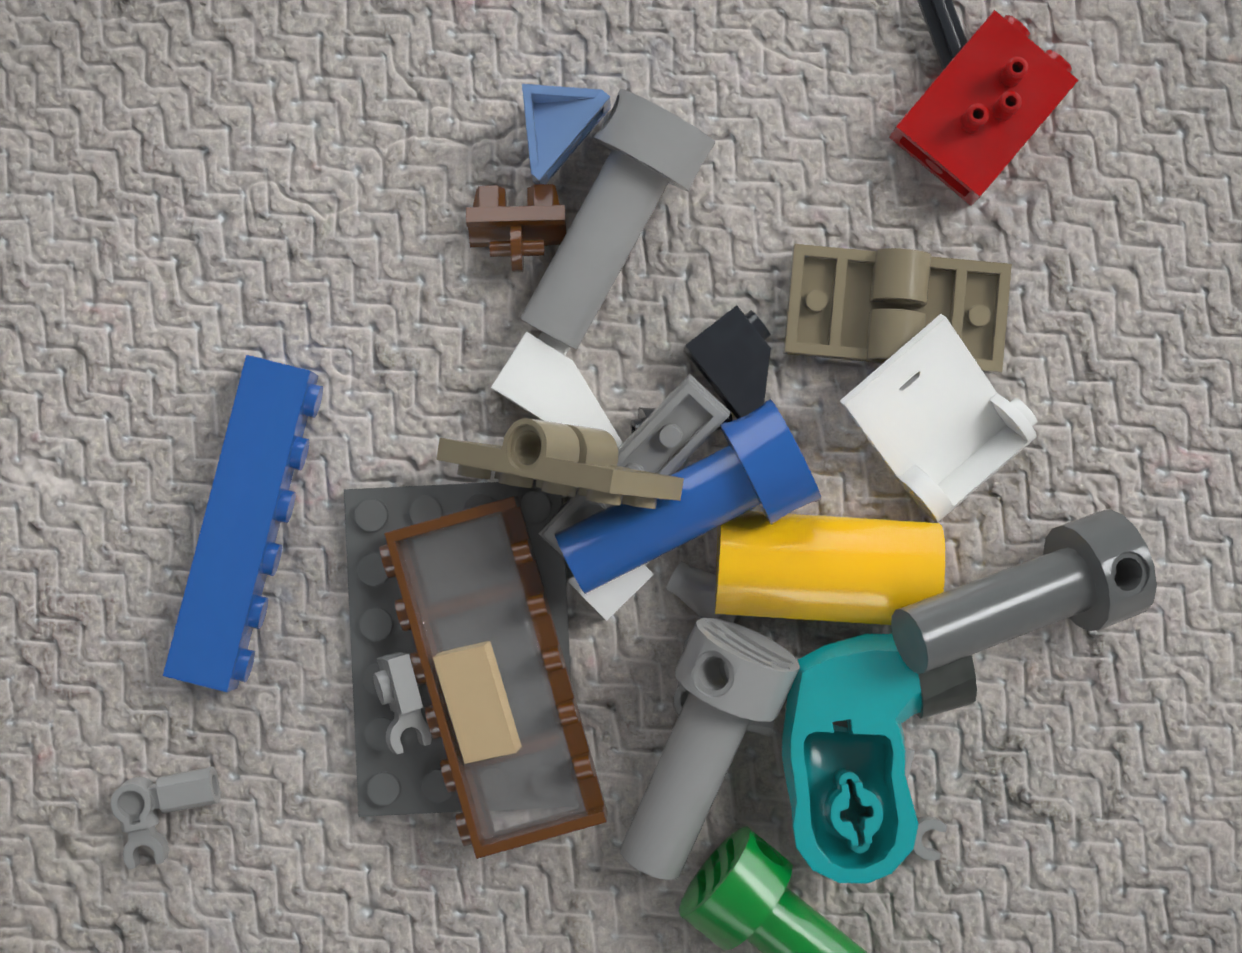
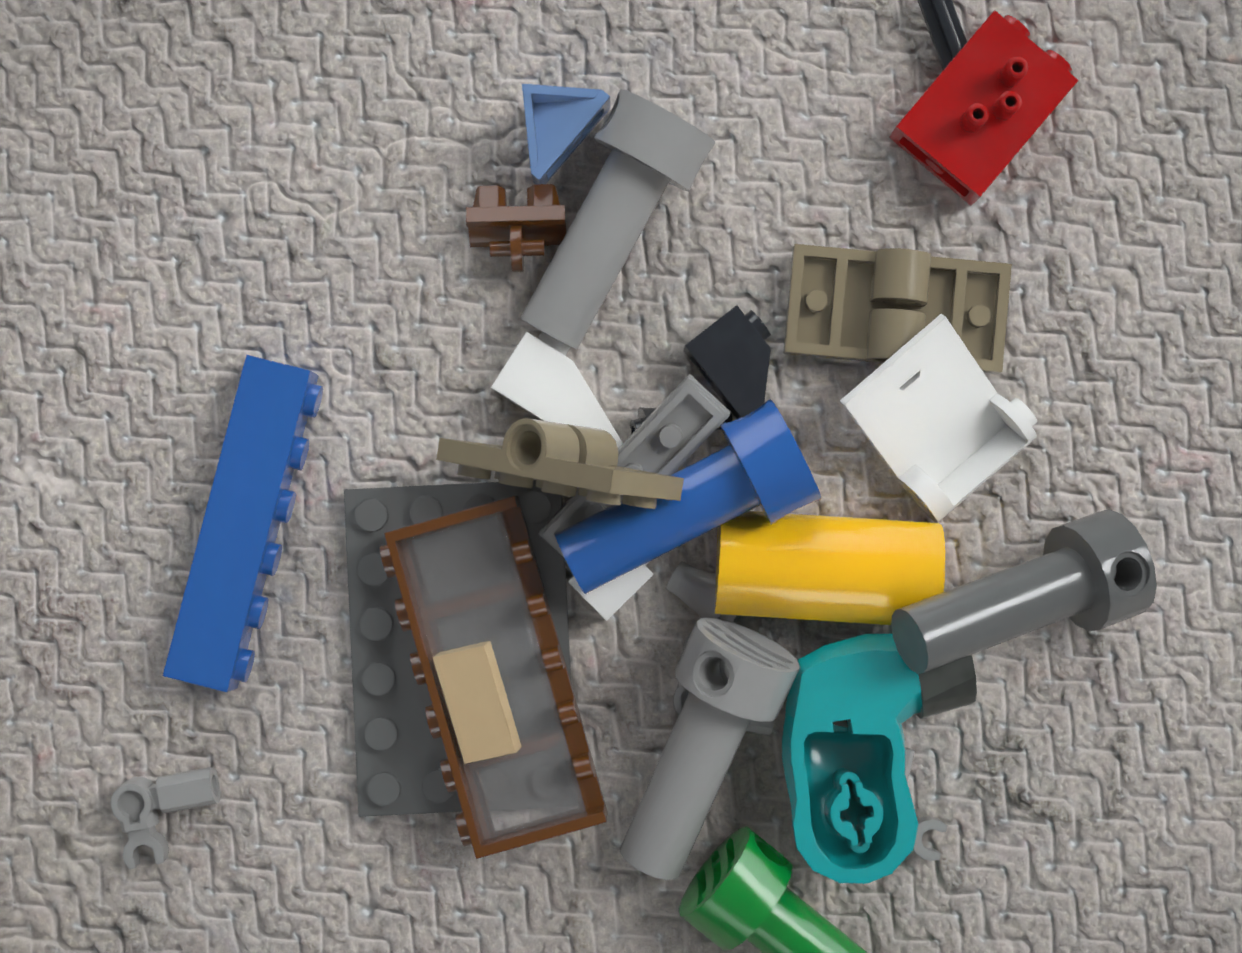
(399, 689): light grey plate -> none

